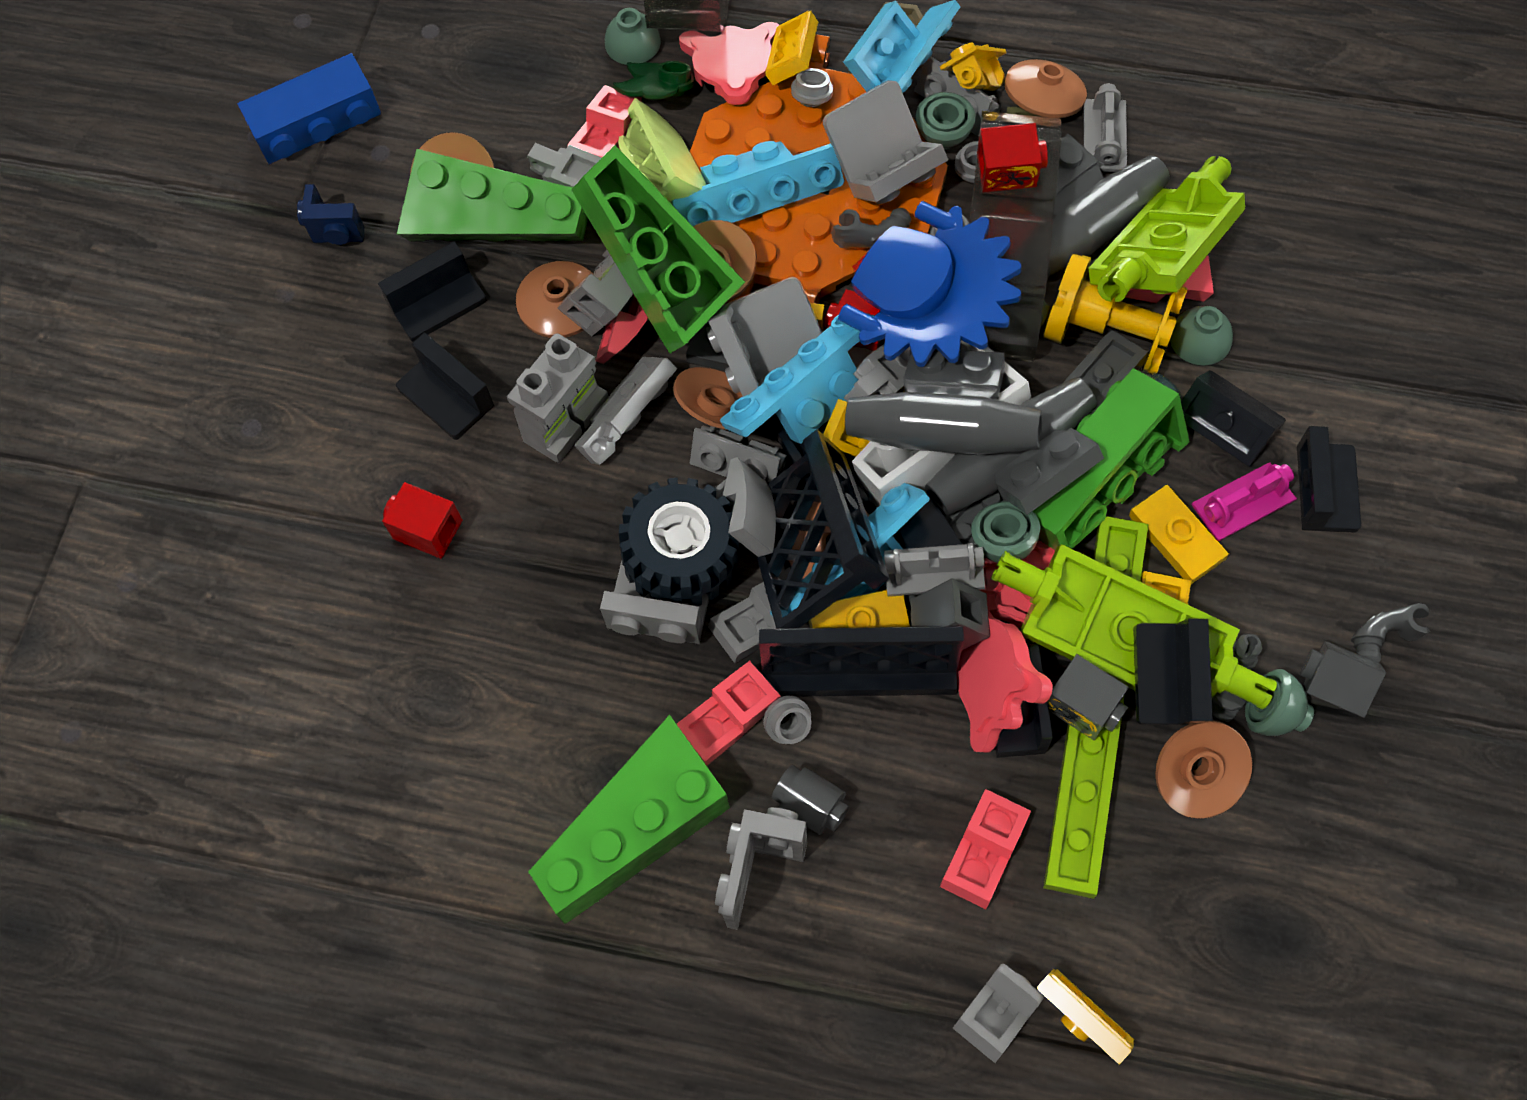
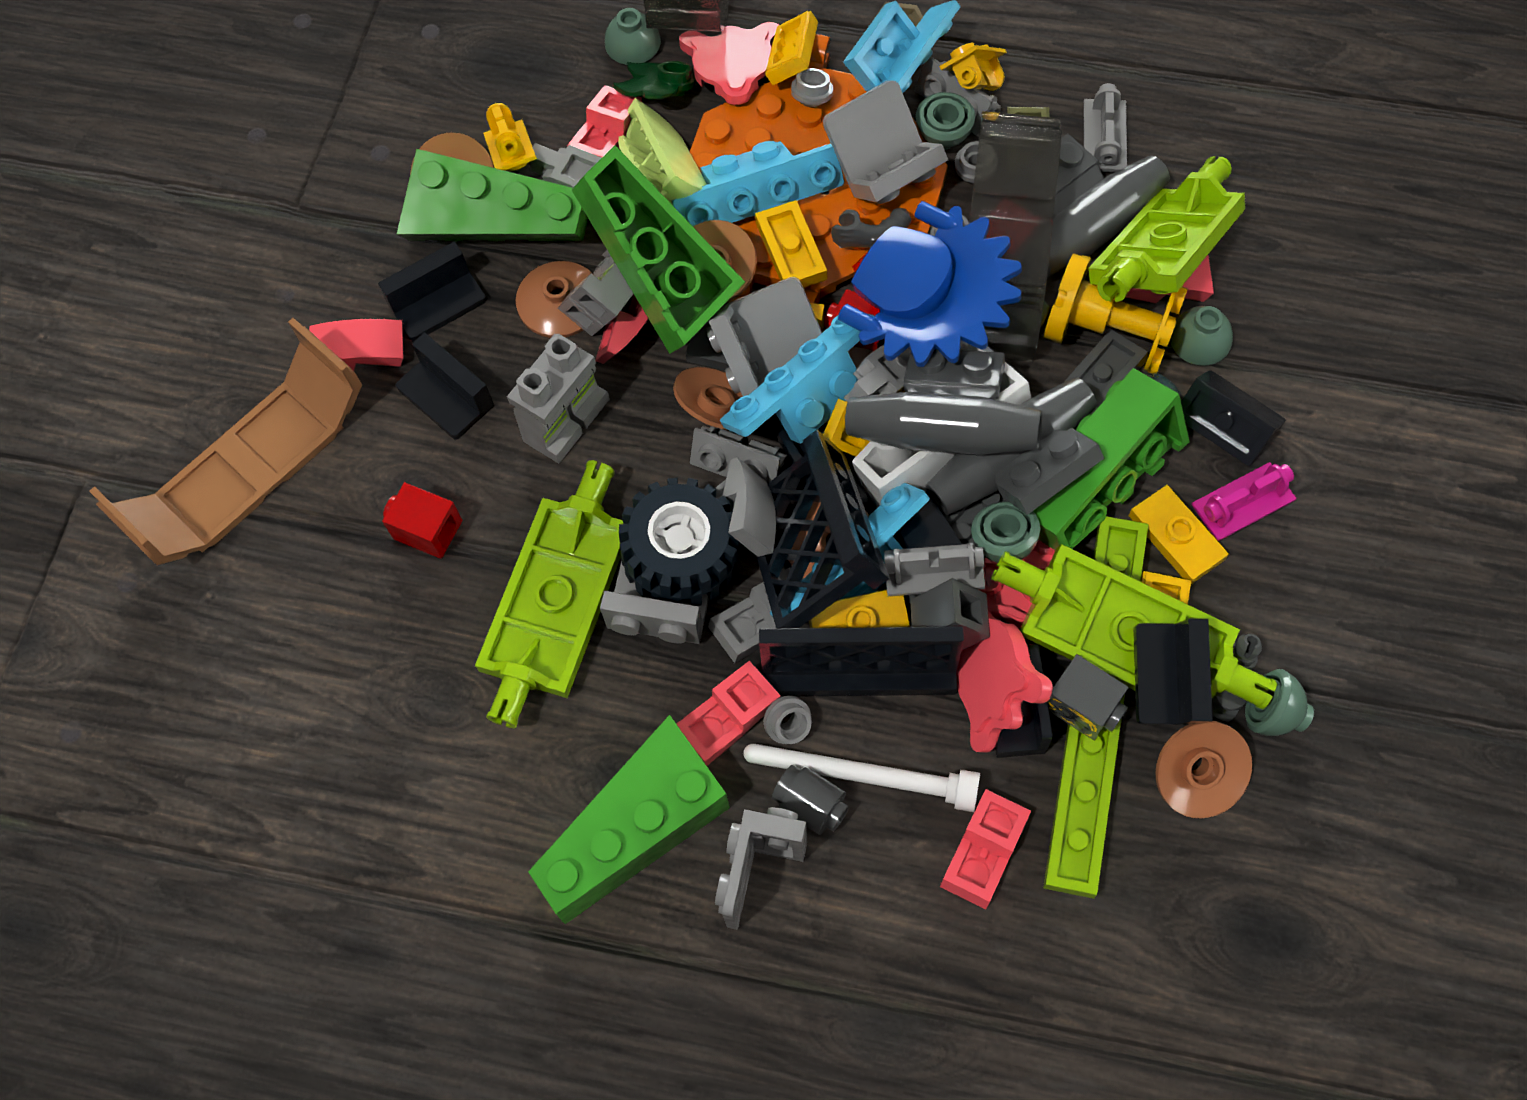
(246, 461): none -> medium nougat windscreen
(310, 108): blue brick -> none
(329, 222): dark blue bracket -> none
(363, 340): none -> coral slope
(507, 139): none -> yellow hinge
(552, 597): none -> lime plate
(623, 407): light grey hinge -> none
(791, 244): none -> yellow plate
(957, 788): none -> white piece
(998, 1012): light grey bracket -> none
(1010, 157): red brick -> none
(1045, 88): nougat dish -> none
(1084, 1017): plate -> none
(1327, 483): black panel -> none
(1342, 678): dark grey brick -> none
(1372, 634): dark grey piece -> none

